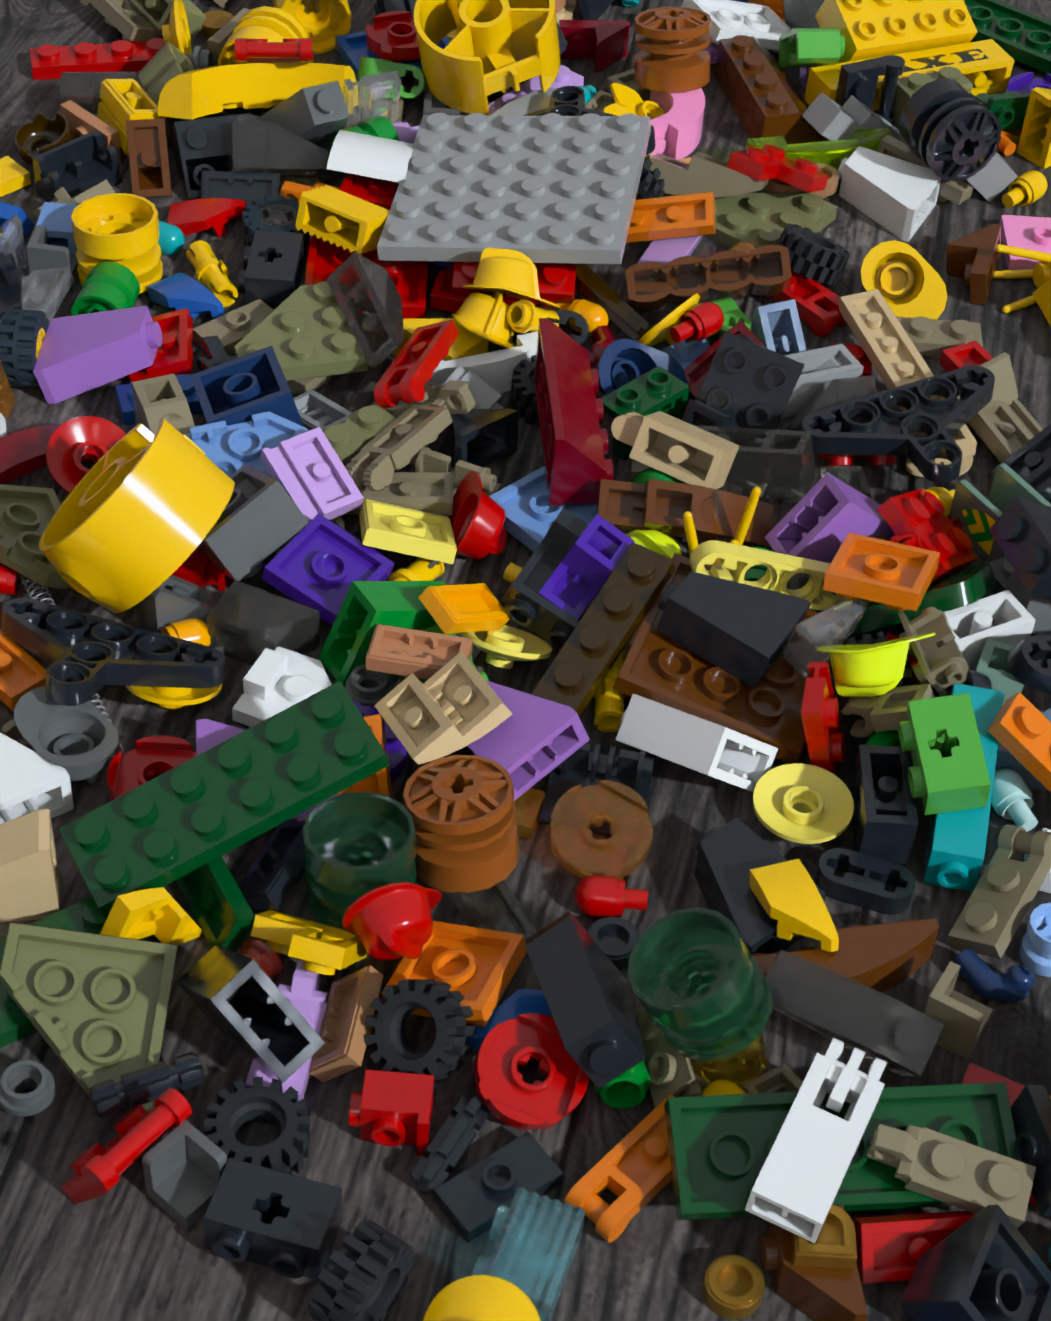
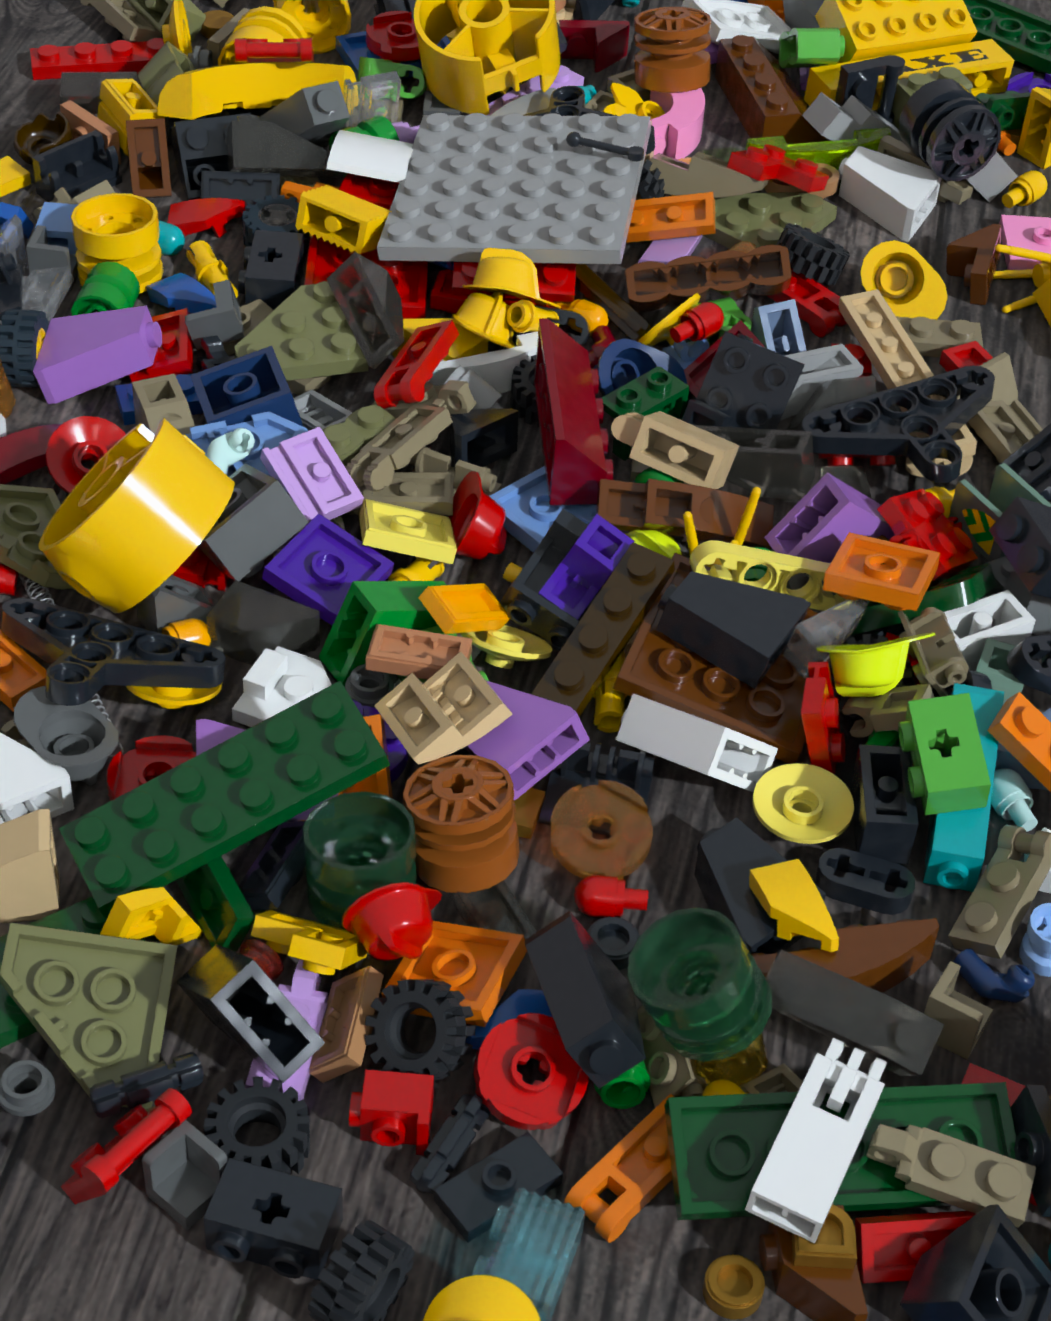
(221, 321): none -> dark grey panel
(230, 448): none -> light aqua arm
(634, 153): none -> black hinge

